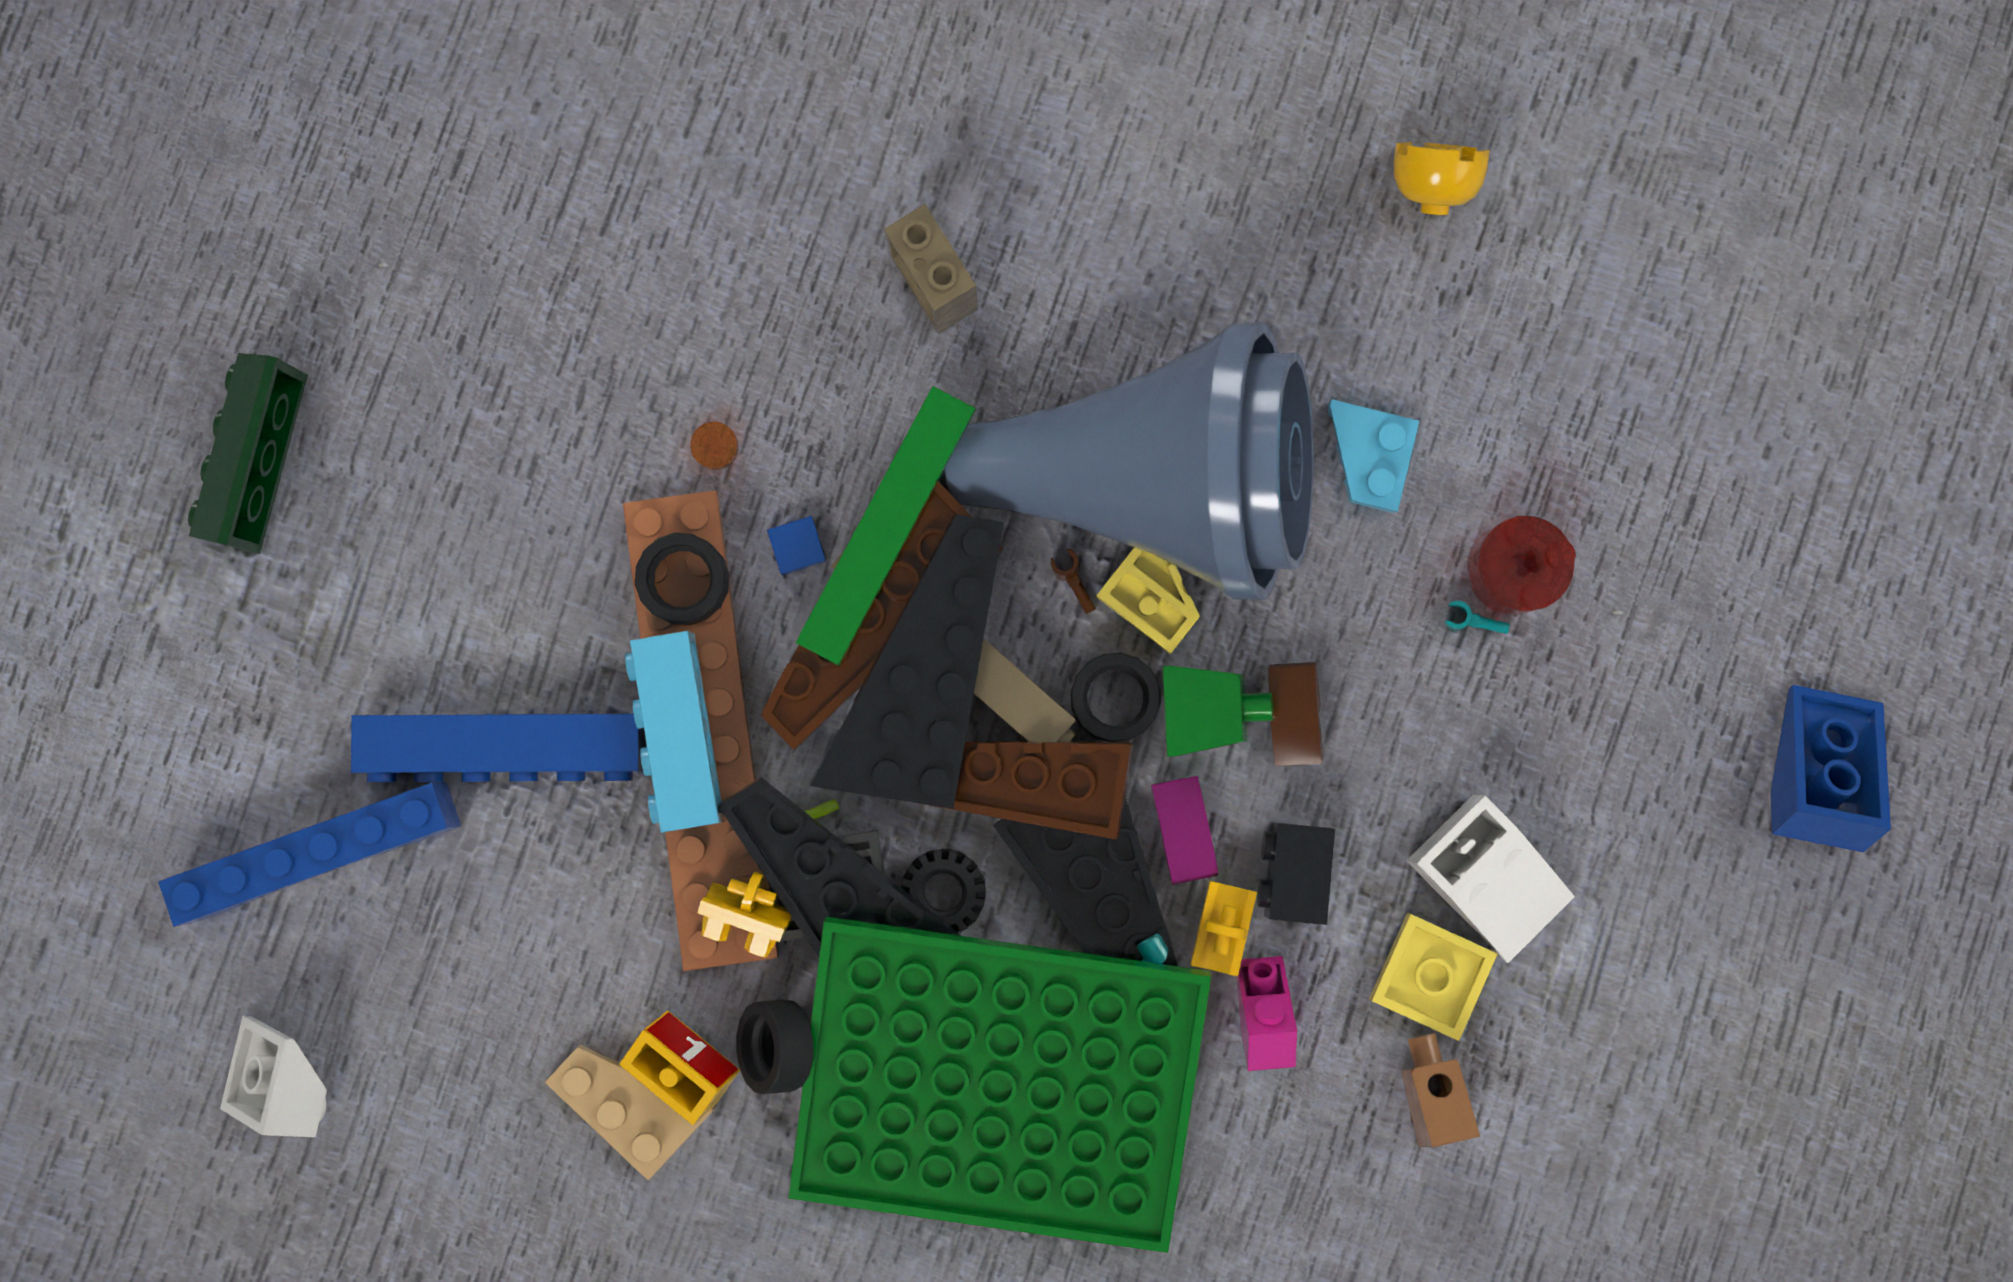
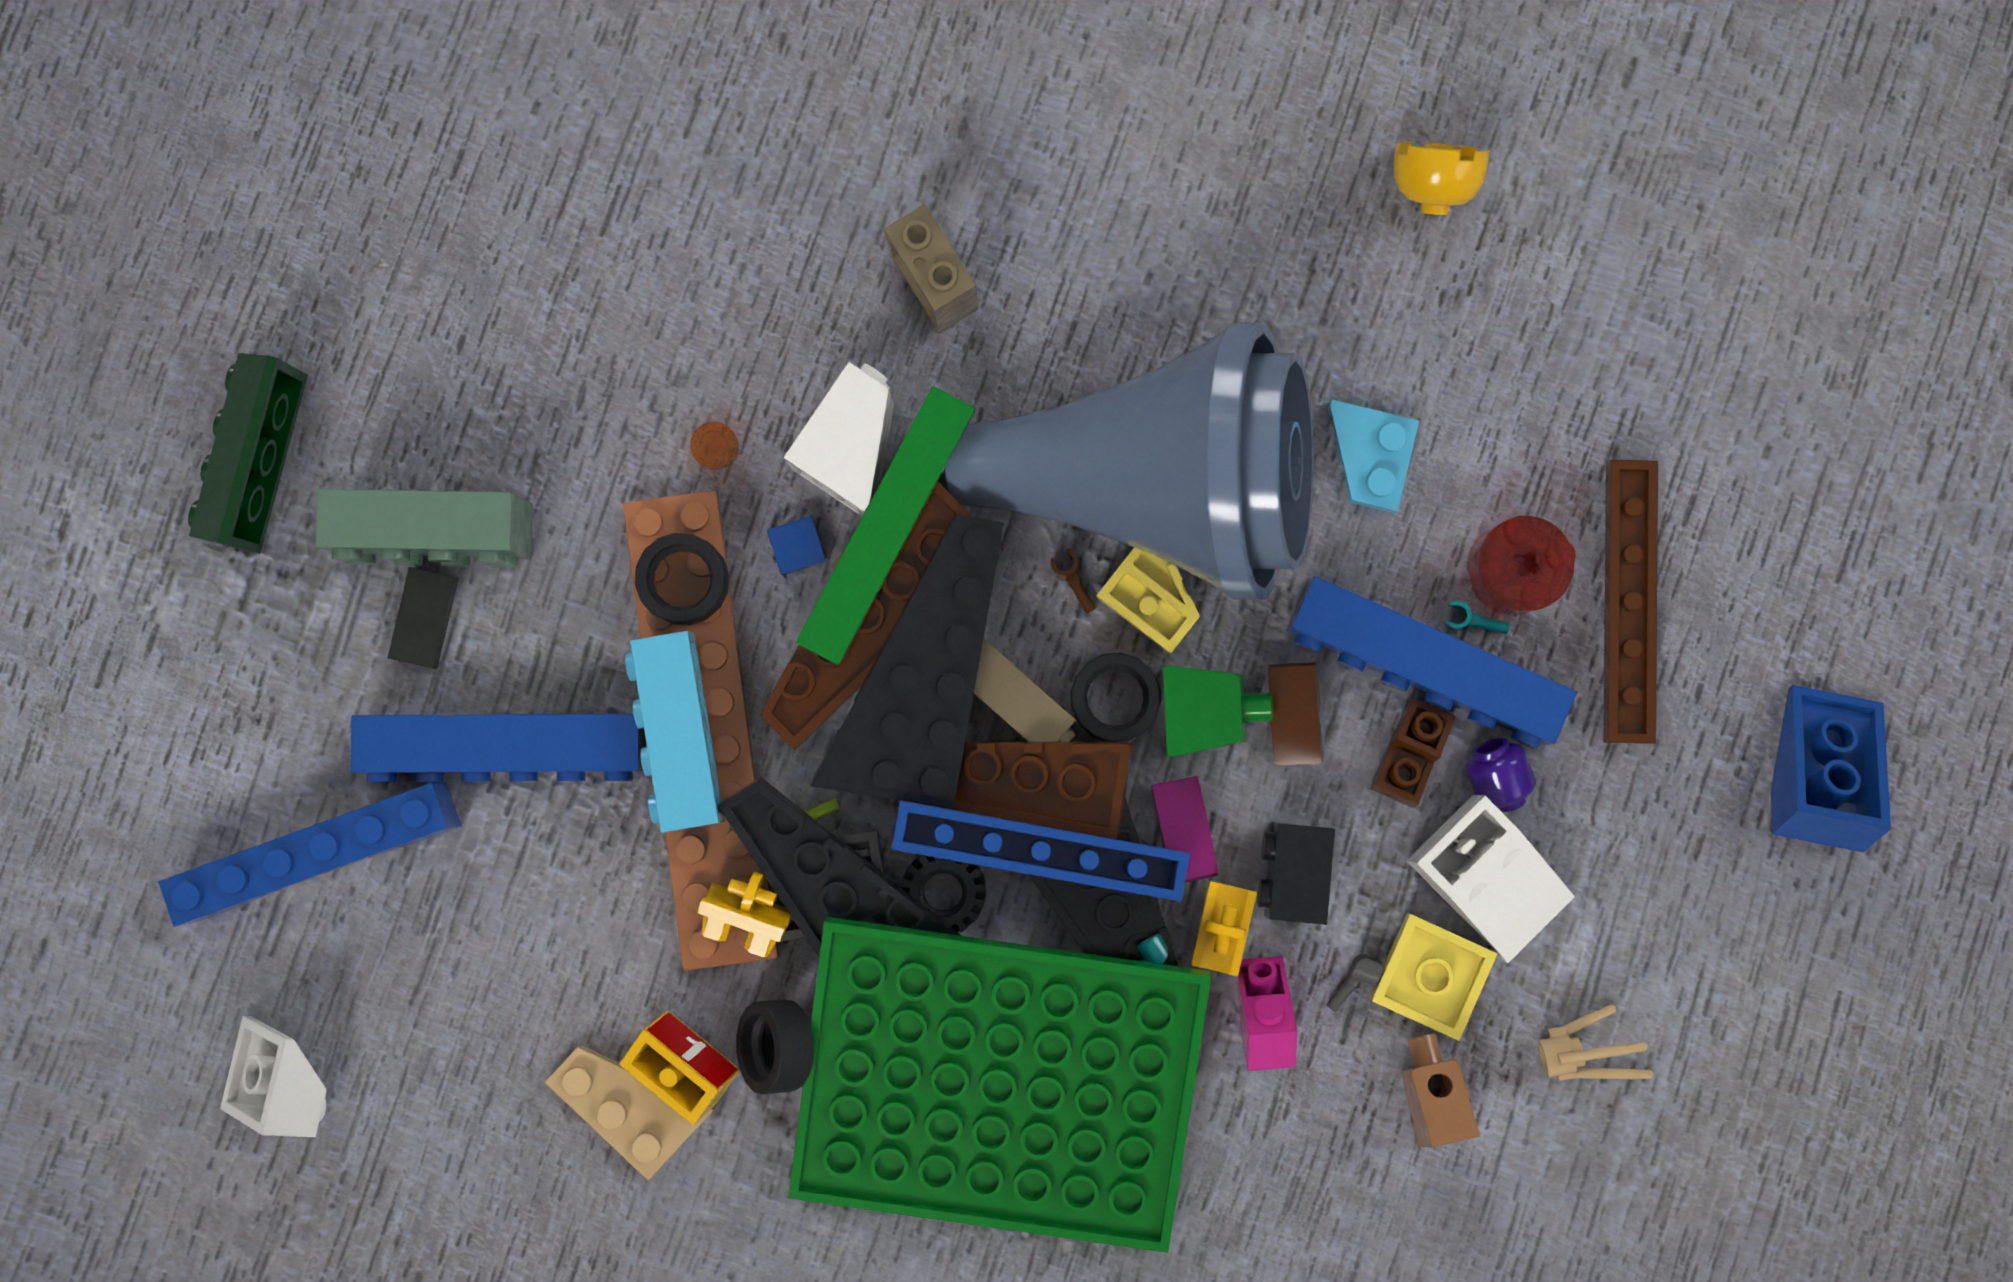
(423, 618): none -> pearl dark grey tile
(424, 524): none -> sand green brick
(847, 438): none -> white slope
(1040, 851): none -> blue brick
(1364, 969): none -> dark grey hand
(1412, 752): none -> reddish brown slope
(1431, 662): none -> blue brick
(1501, 773): none -> dark purple head
(1563, 1055): none -> tan plant
(1630, 601): none -> reddish brown plate

